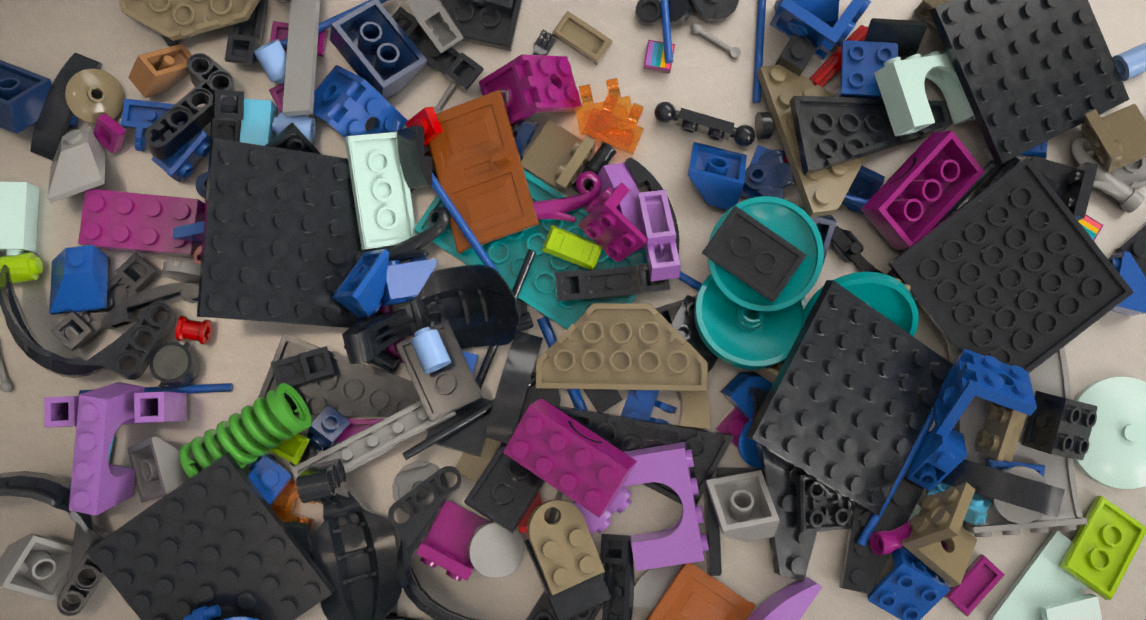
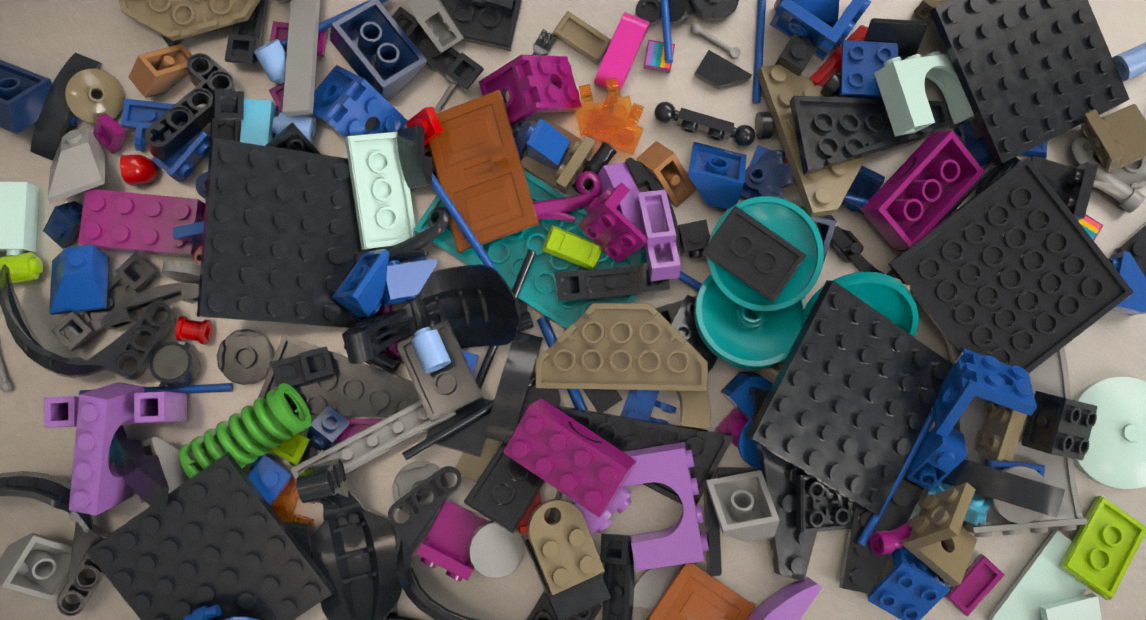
(64, 223): none -> dark blue bracket
(137, 169): none -> red piece
(139, 470): none -> black slope
(245, 356): none -> tile
(546, 144): none -> blue slope
(622, 50): none -> dark pink beam
(668, 172): none -> medium nougat slope
(693, 238): none -> black brick
(719, 71): none -> black tile
(831, 87): none -> black tile
(976, 147): none -> dark blue plate

